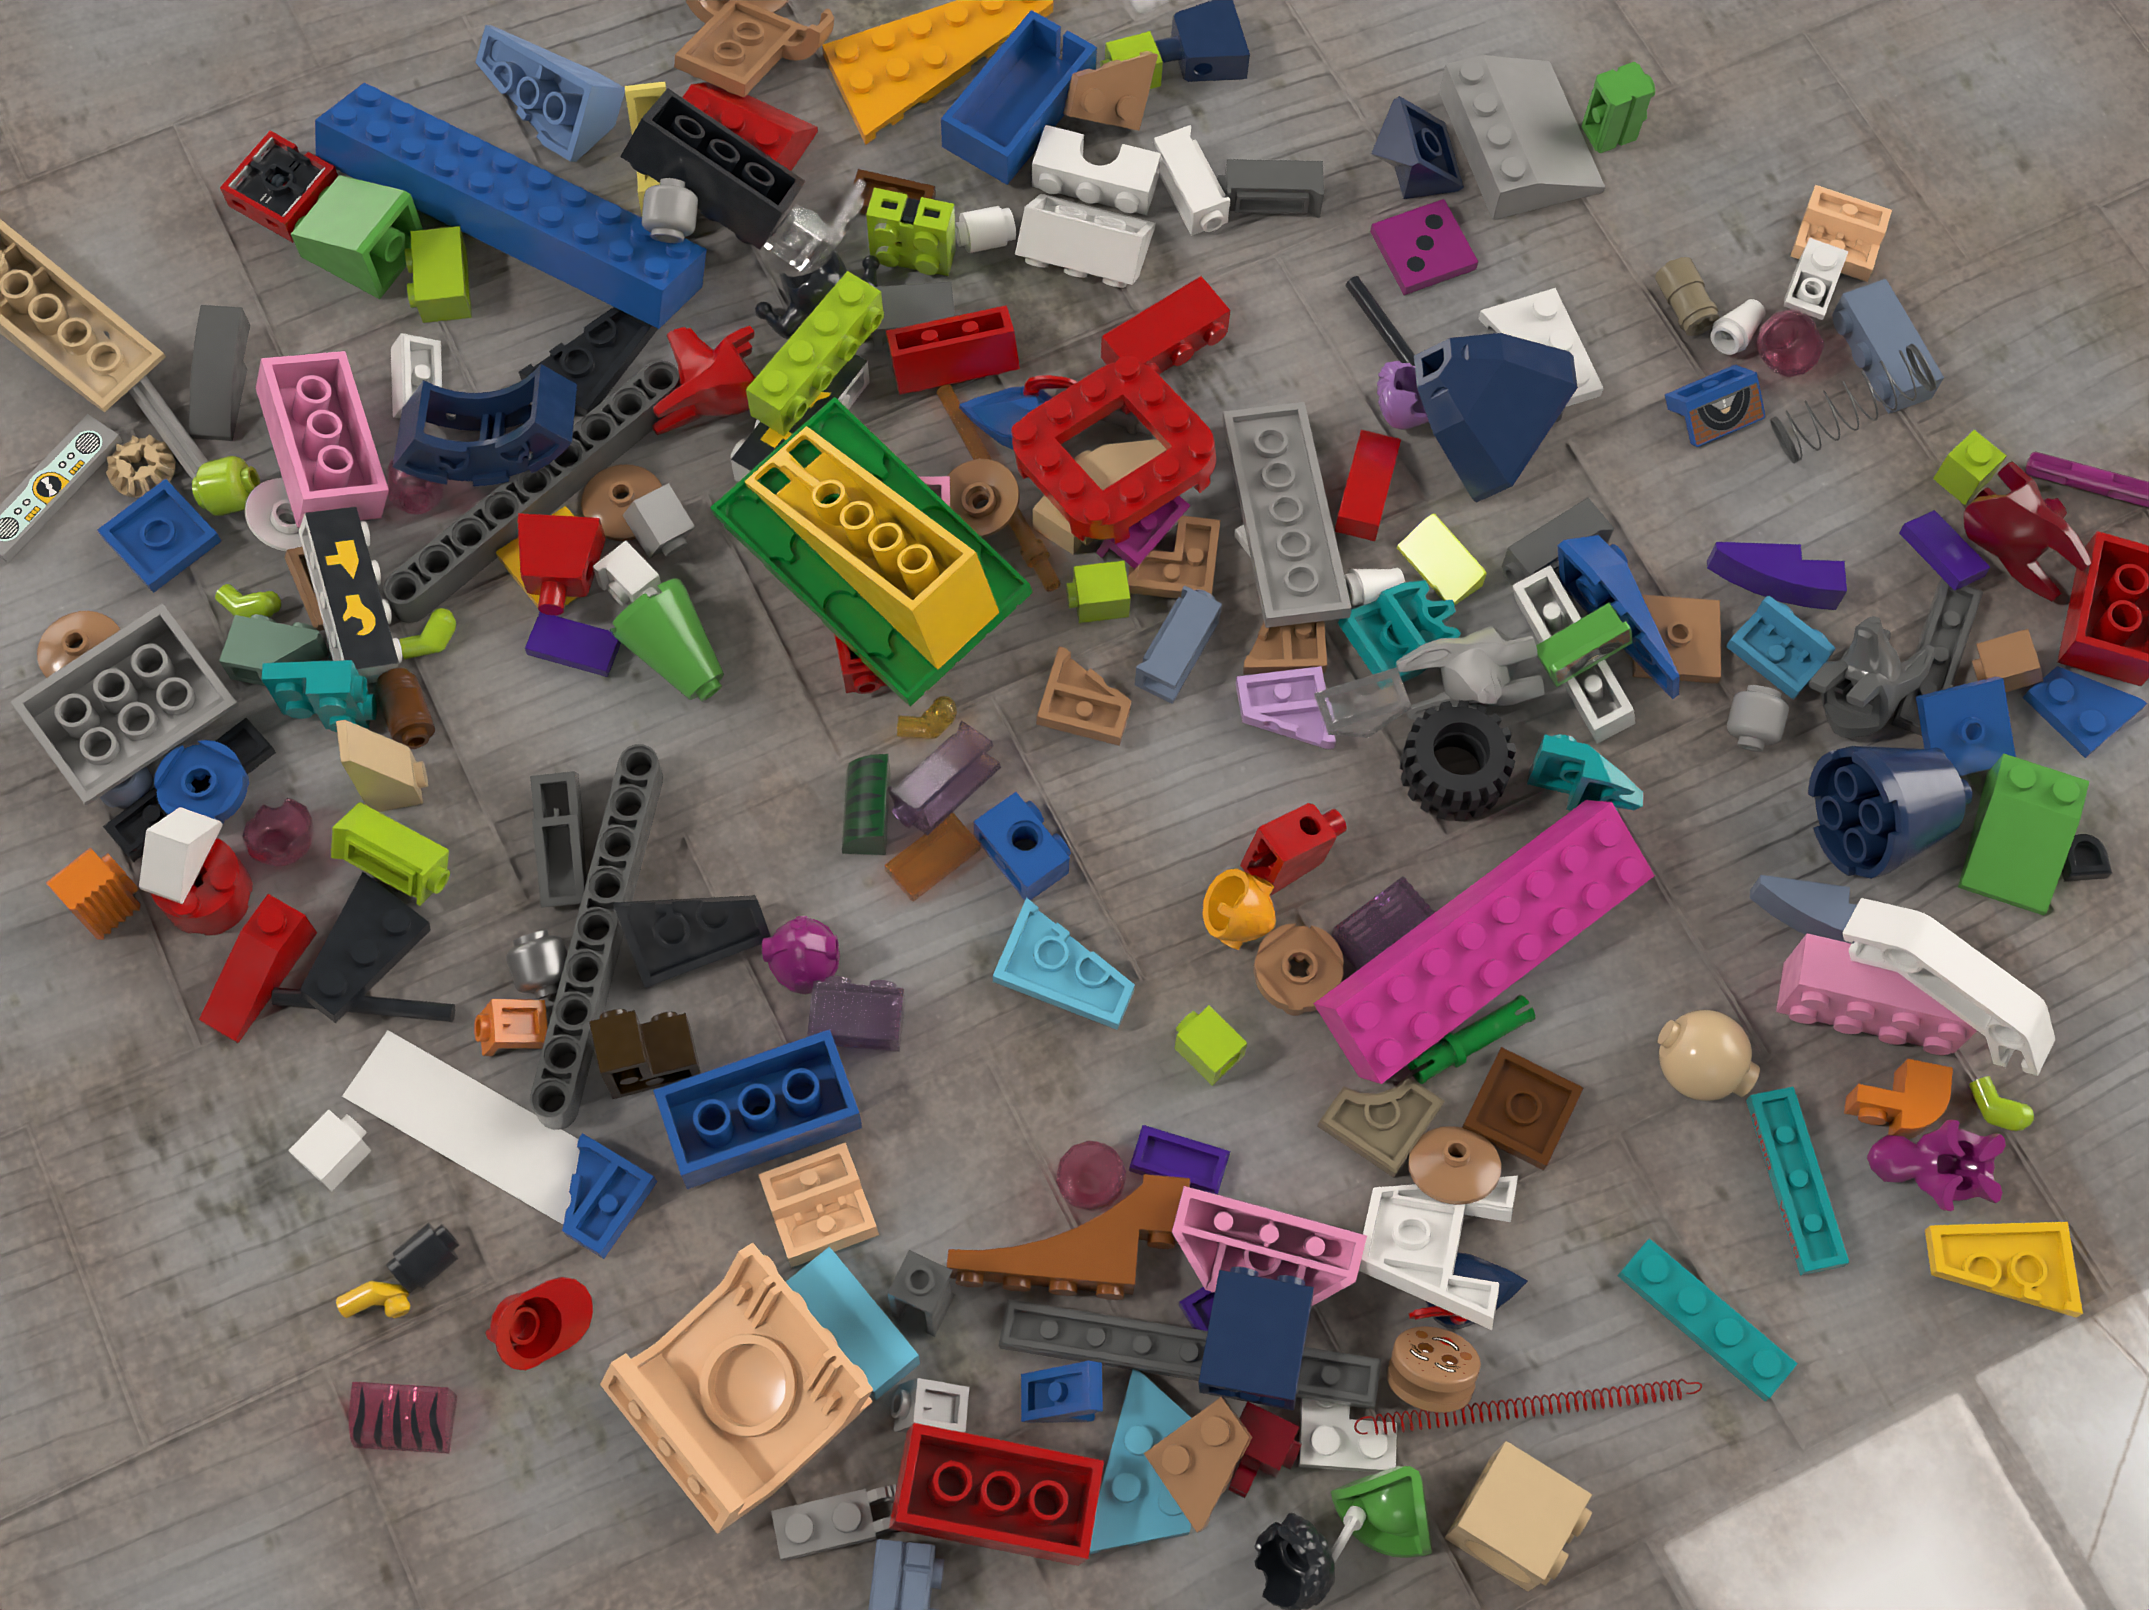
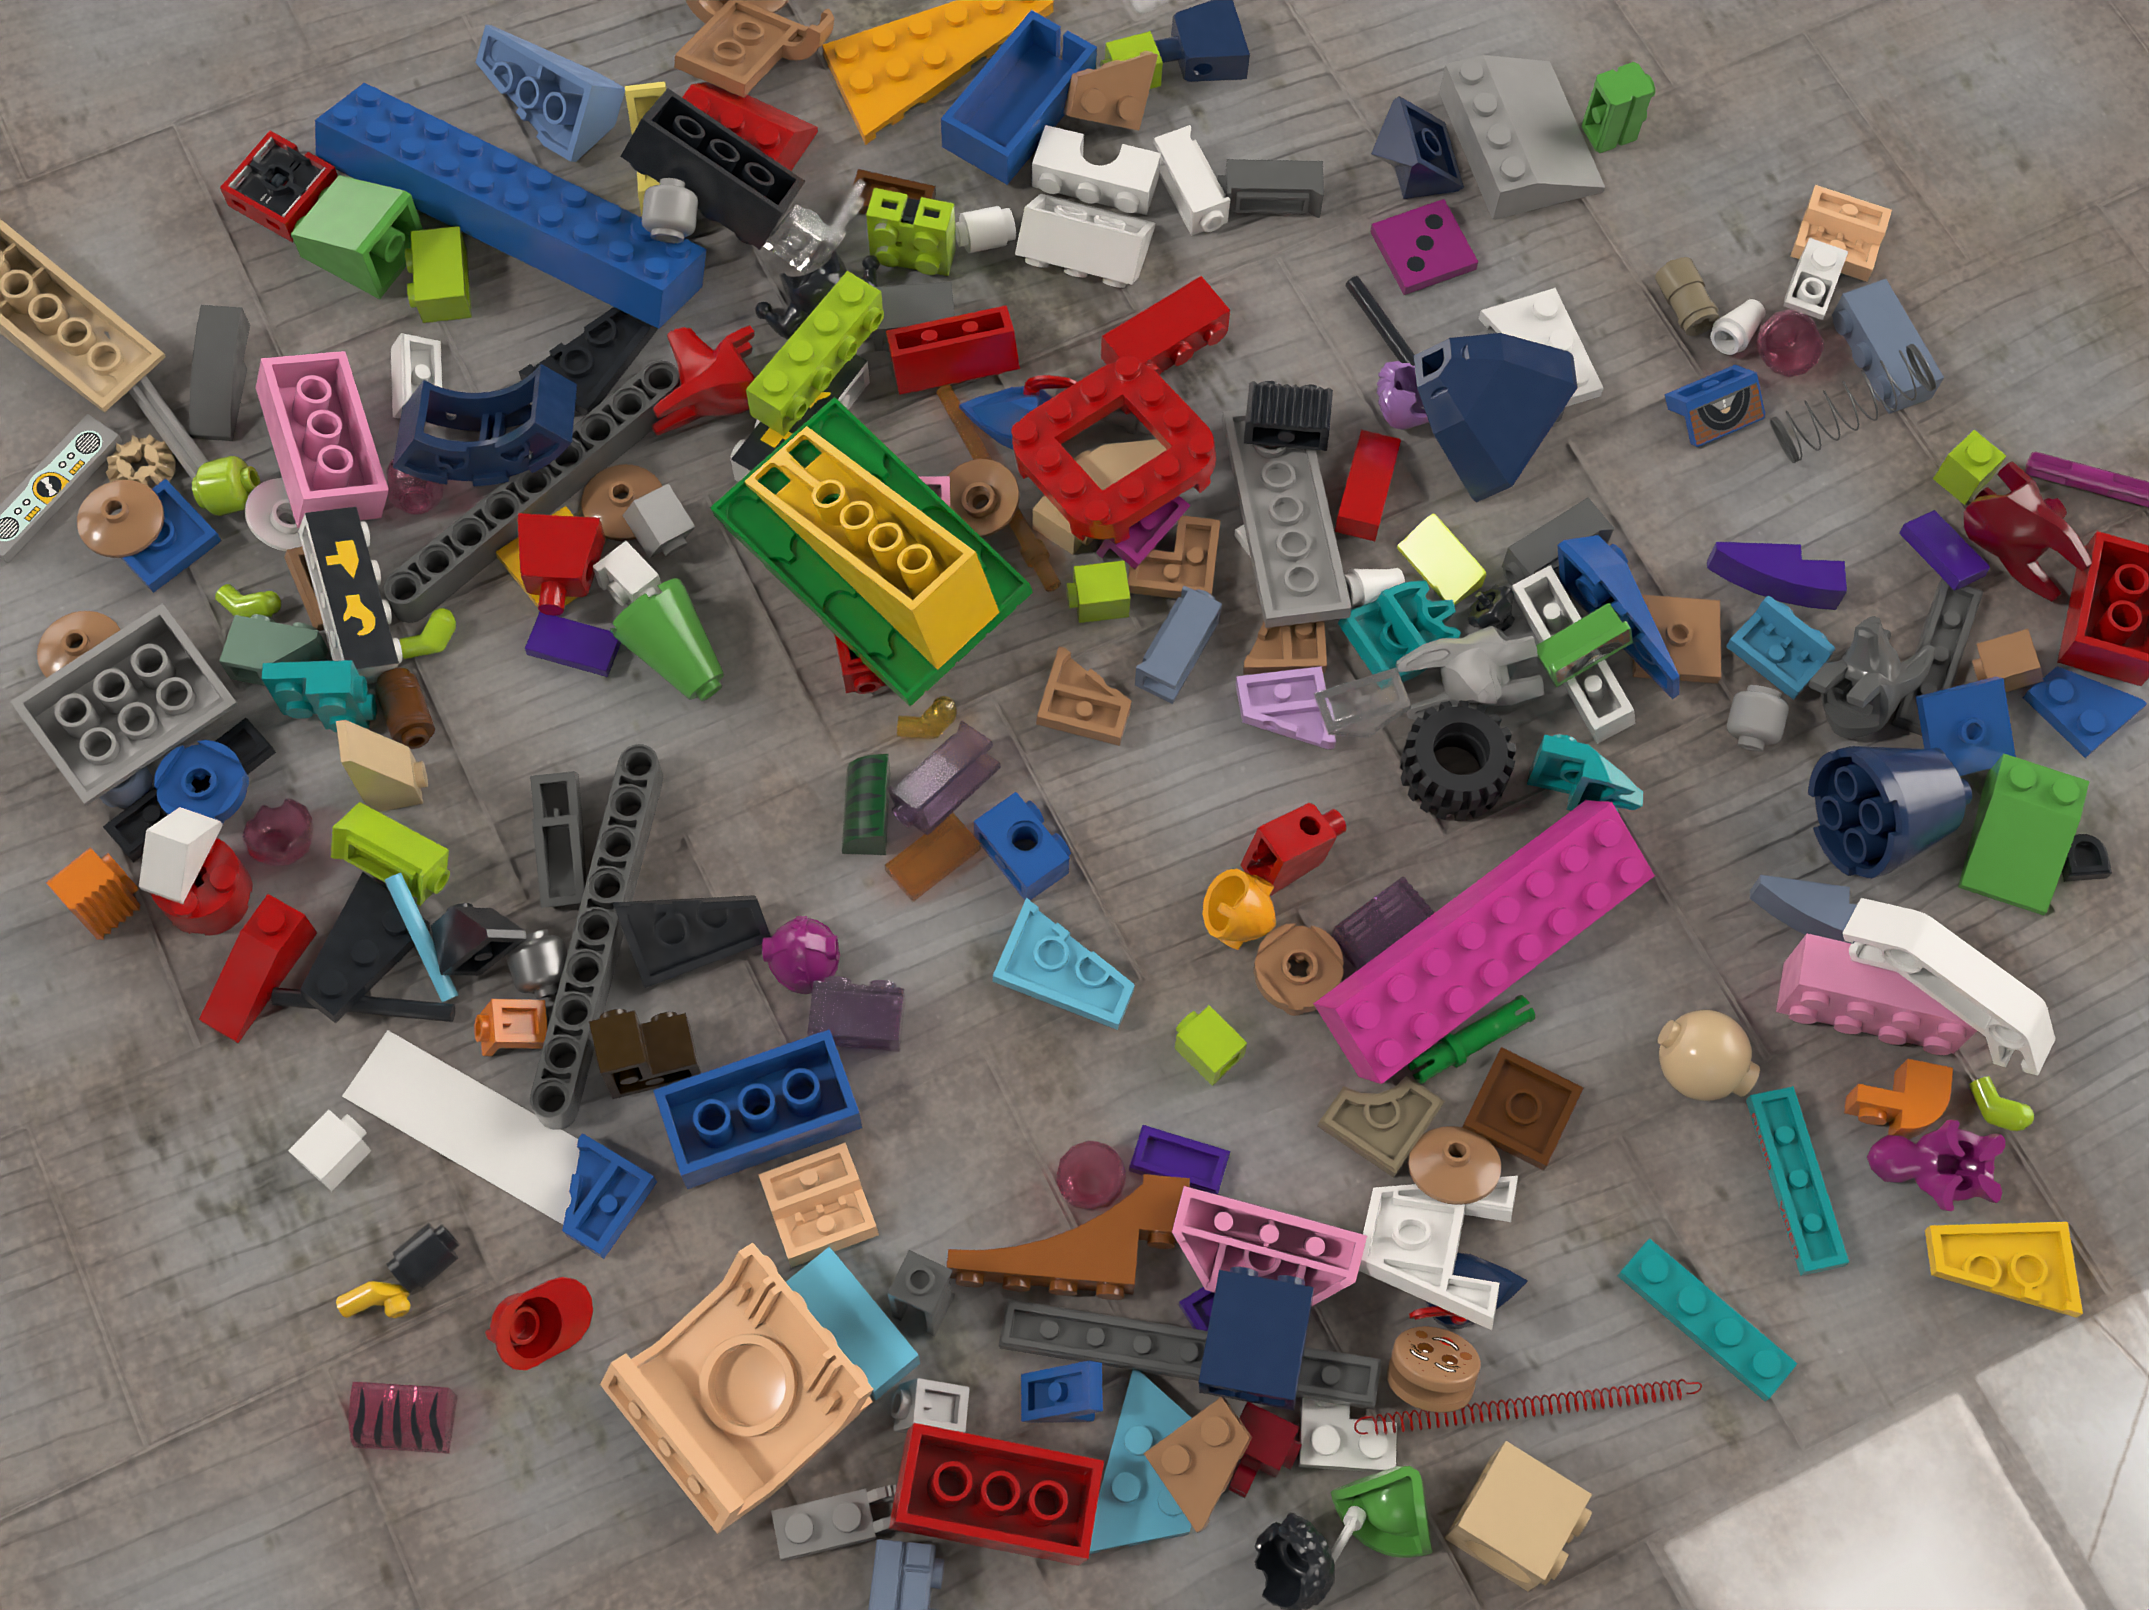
(129, 530): none -> medium nougat dish
(420, 935): none -> medium azure bar
(473, 939): none -> black slope
(1288, 415): none -> black brick
(1492, 608): none -> black piece

